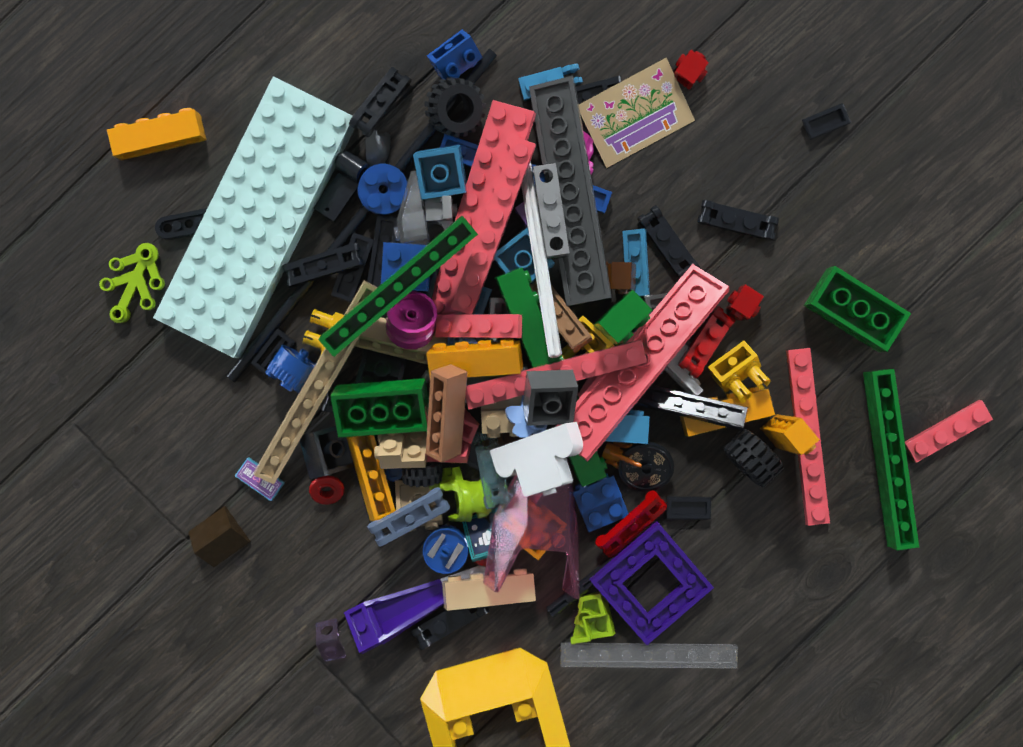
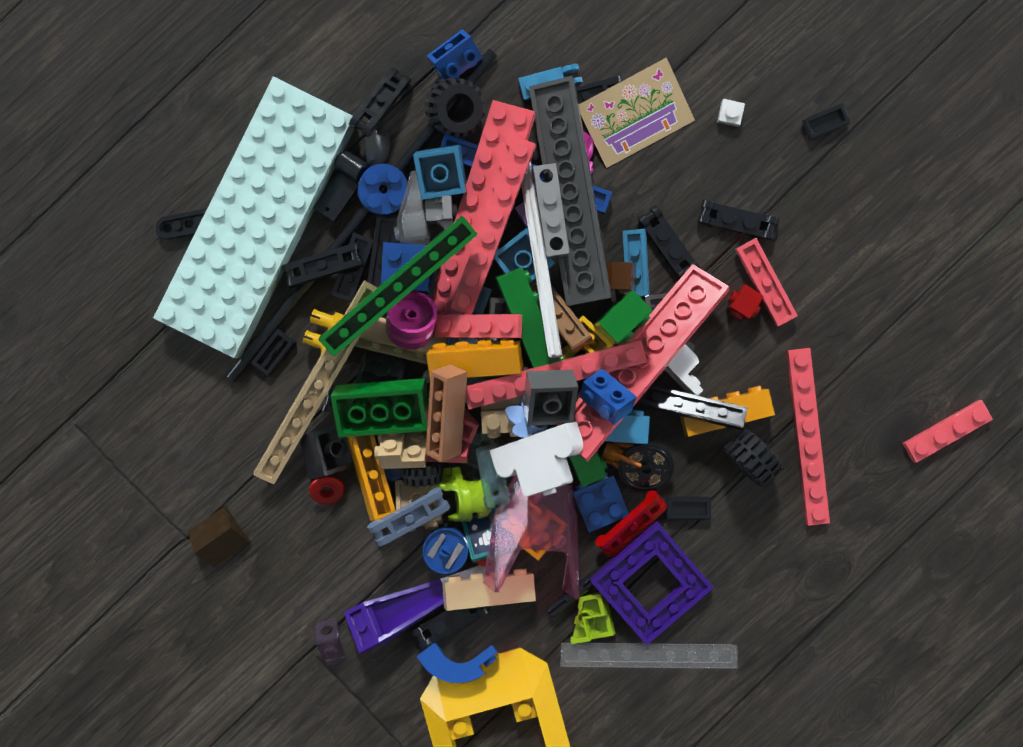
(135, 280): lime plant -> none
(156, 134): light orange brick -> none
(267, 489): tile -> none
(291, 368): blue piece -> none
(443, 668): none -> blue arch
(607, 396): none -> blue brick
(691, 68): red brick -> none
(706, 342): red plate -> none
(731, 112): none -> white plate
(735, 367): yellow brick -> none
(766, 282): none -> coral plate
(790, 434): light orange brick -> none
(857, 309): green brick -> none
(891, 459): green brick -> none

